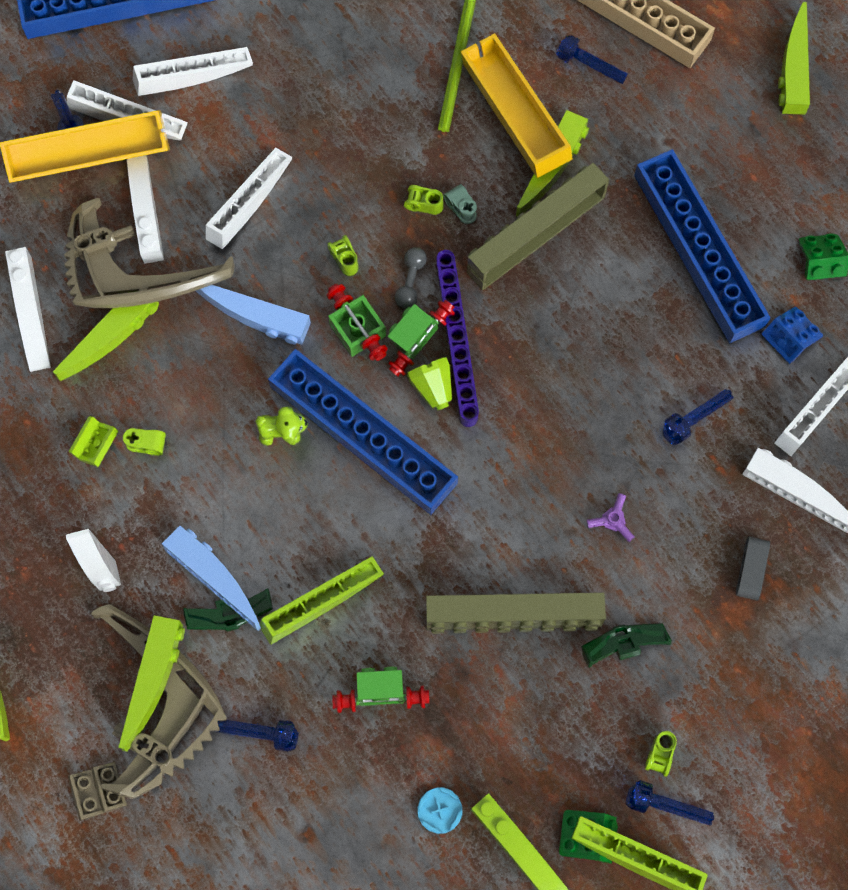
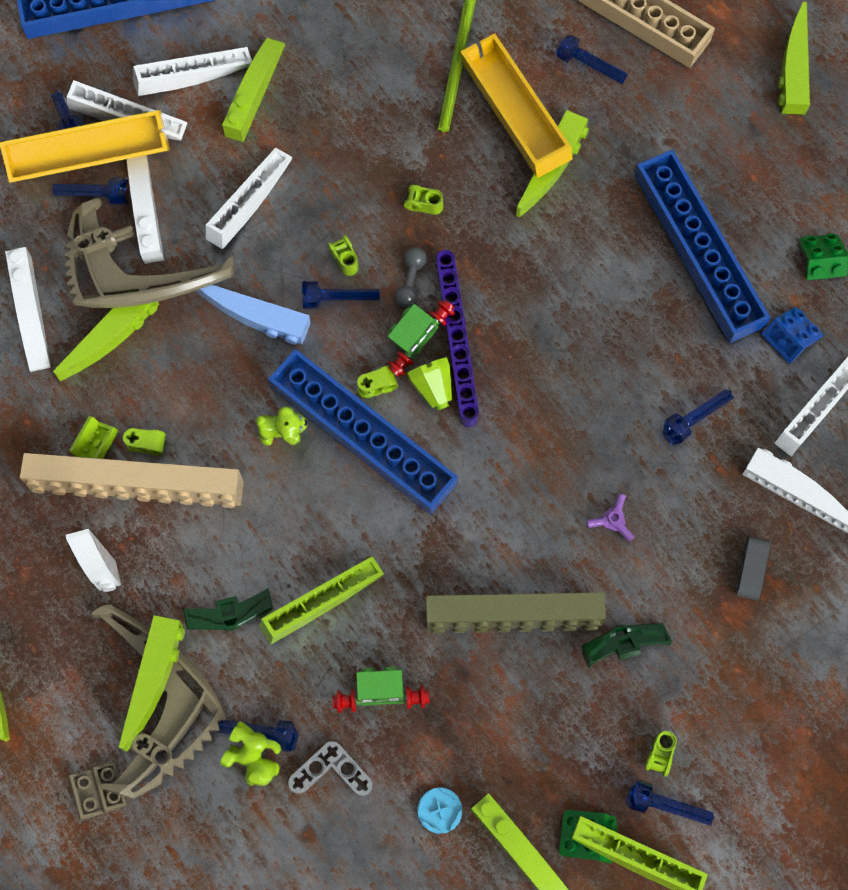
(114, 190): none -> clear blue piece
(132, 480): none -> tan brick
(207, 568): light blue slope -> none
(252, 90): none -> lime slope
(259, 769): none -> lime animal
(313, 294): none -> clear blue piece
(335, 763): none -> light grey beam
(356, 324): bright green brick -> none
(378, 381): none -> lime piece
(461, 204): sand green piece -> none
(537, 226): olive piece -> none

